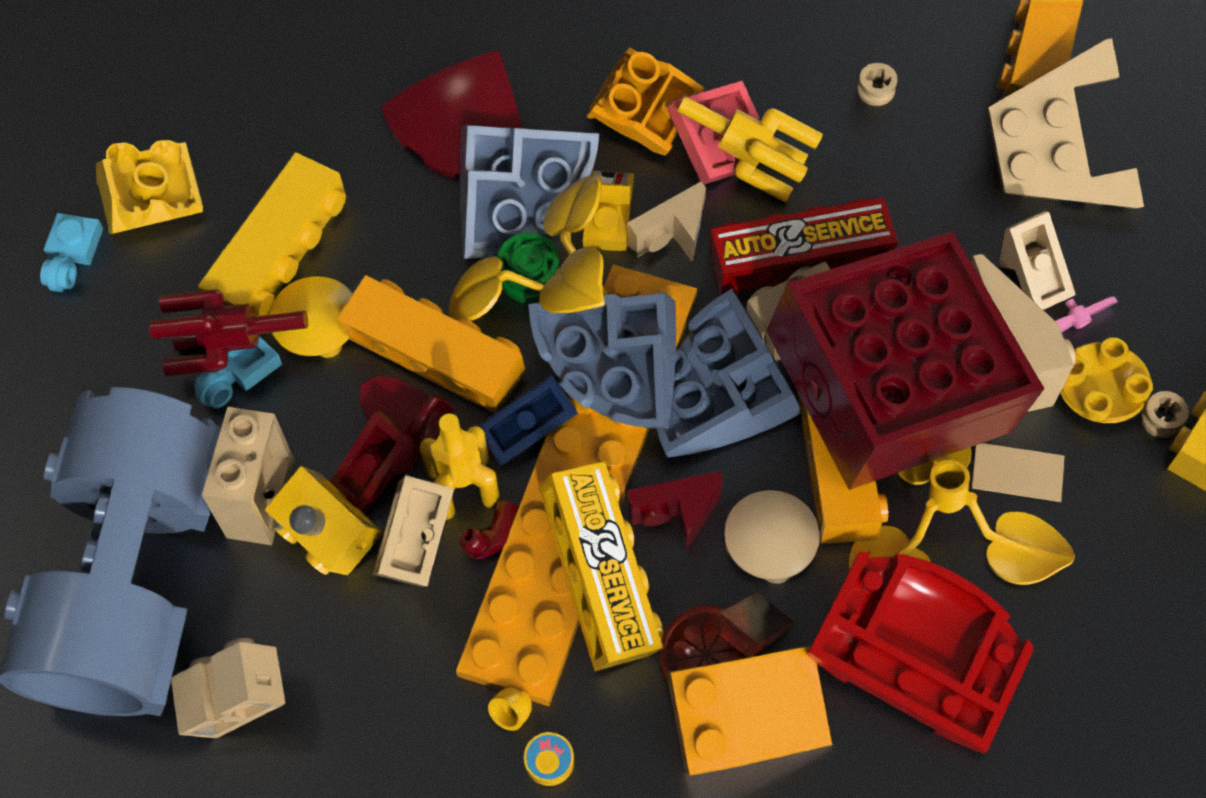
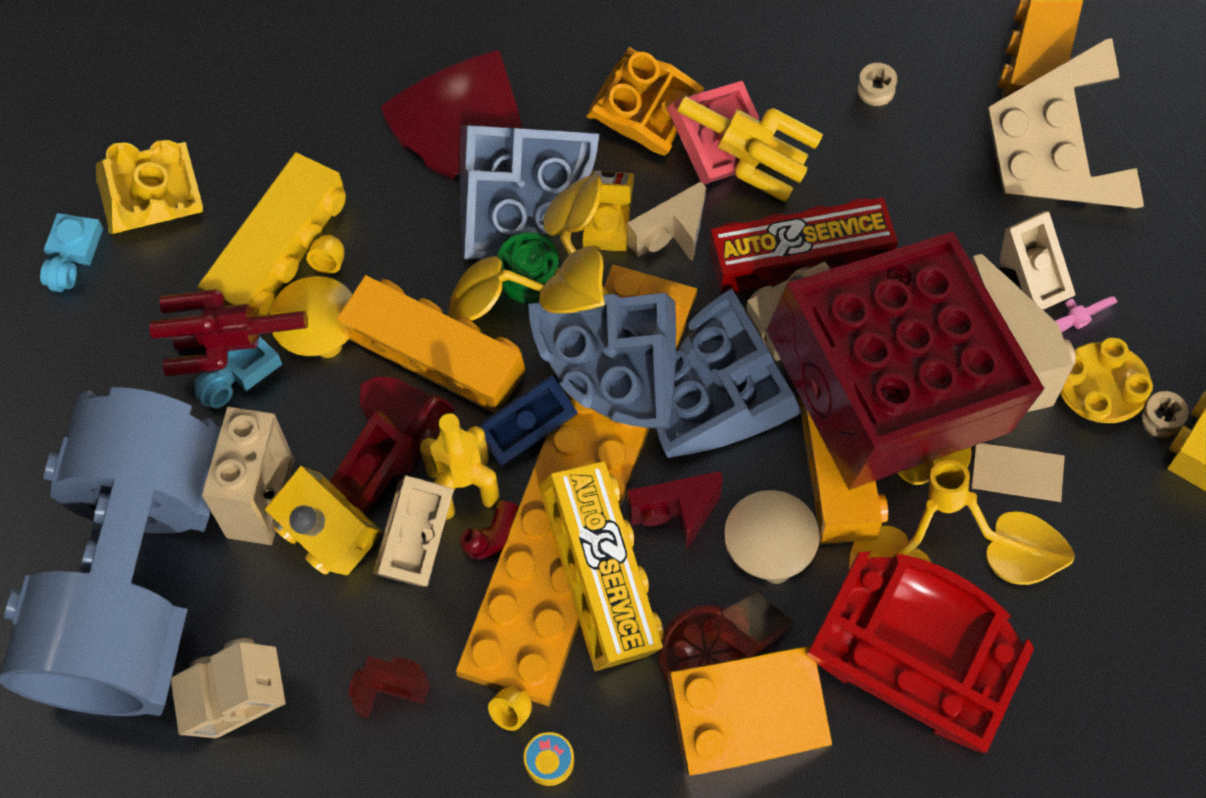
(326, 254): none -> yellow hinge
(397, 678): none -> clear red bracket

